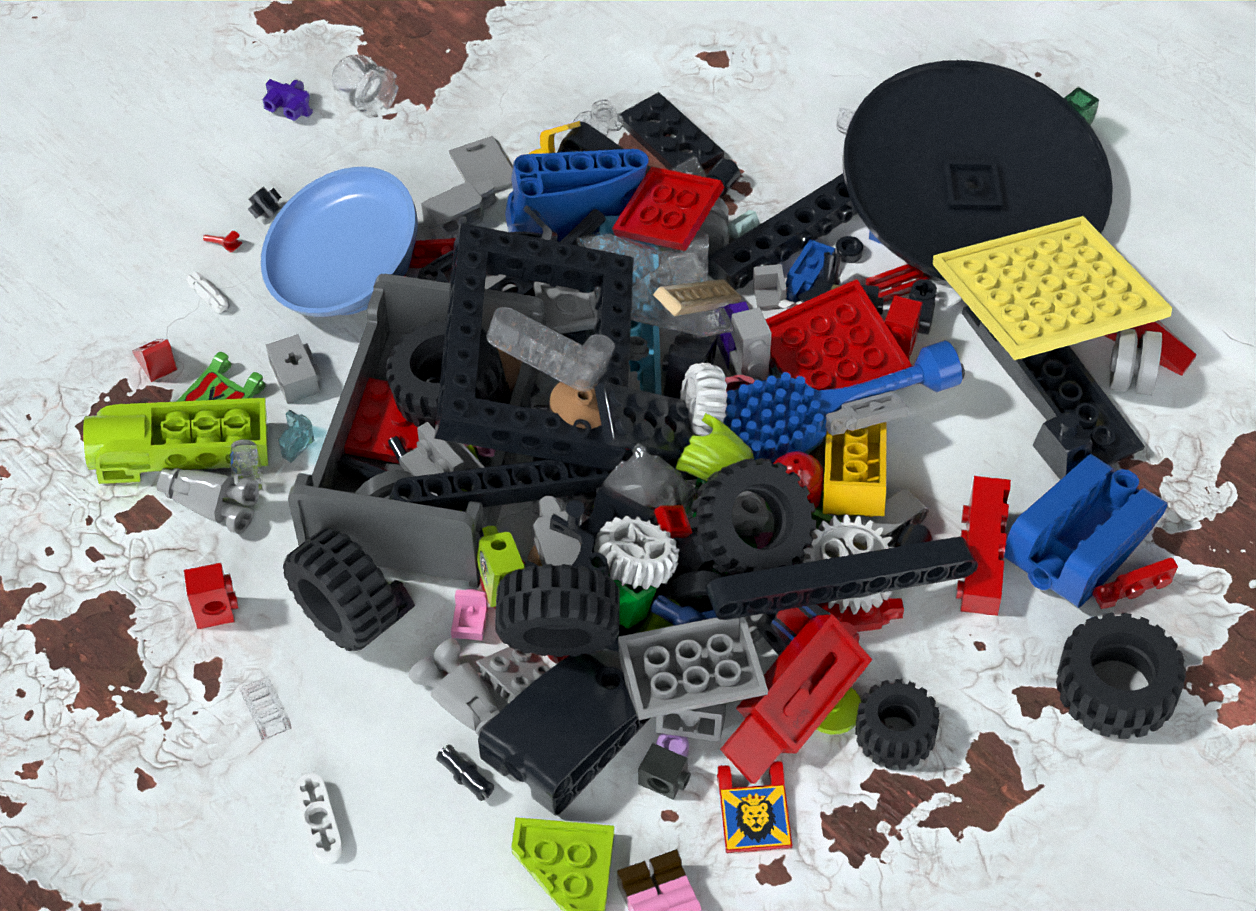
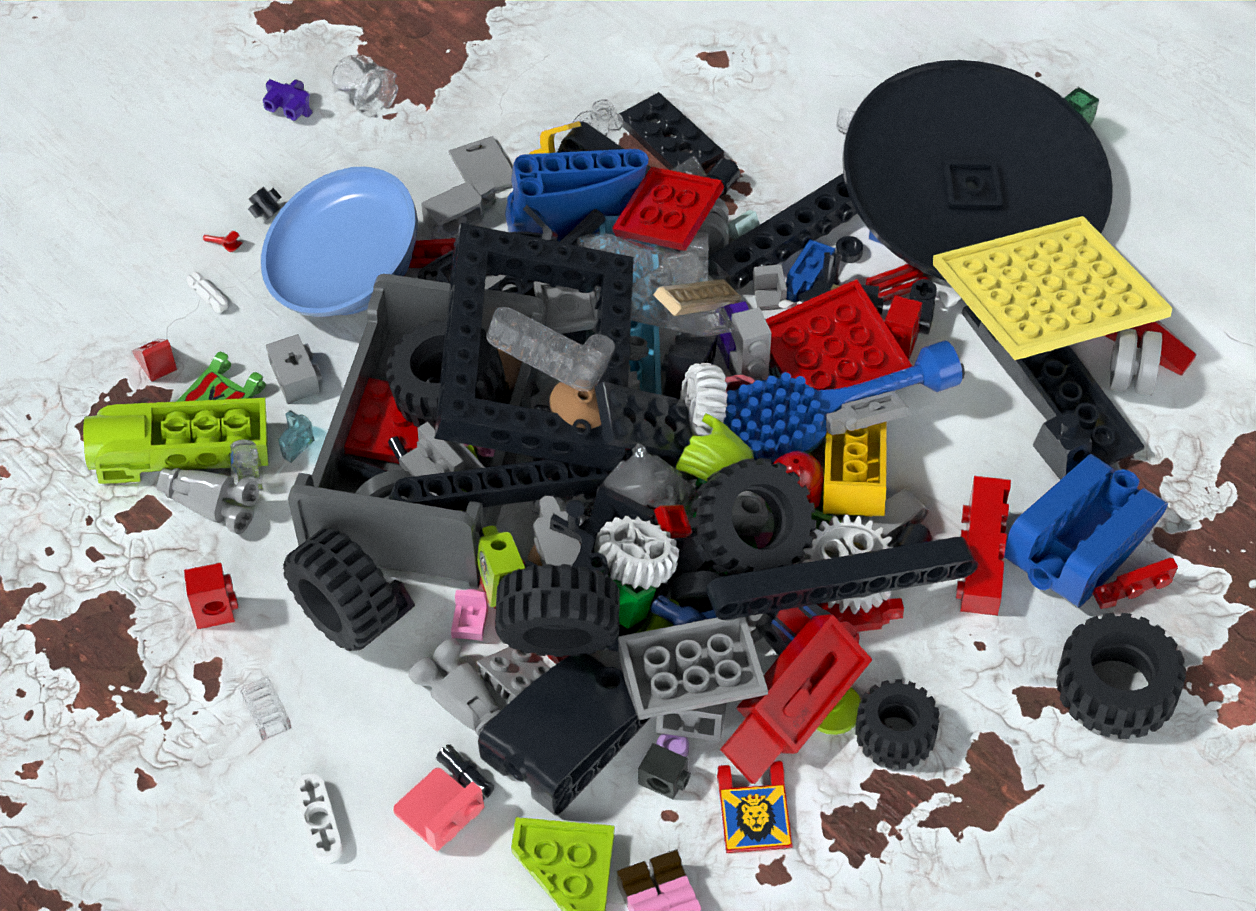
(439, 807): none -> coral bracket

